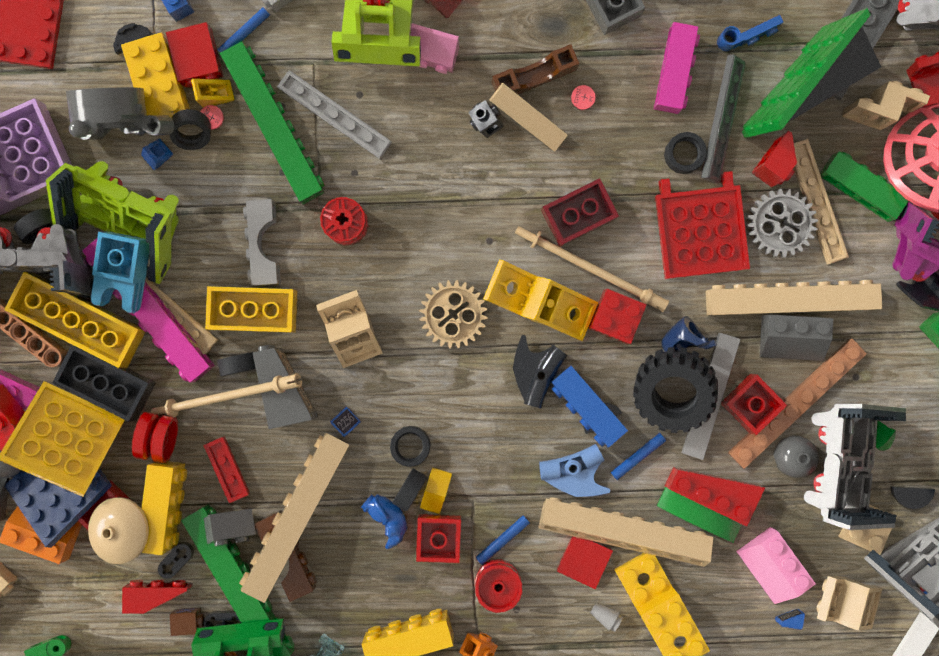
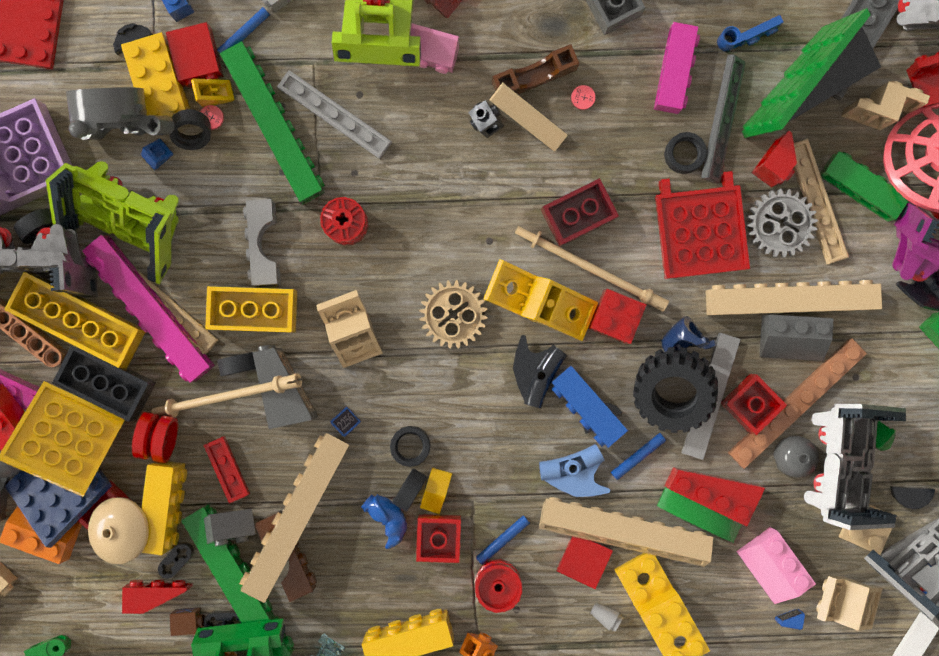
(120, 265): dark azure brick -> none

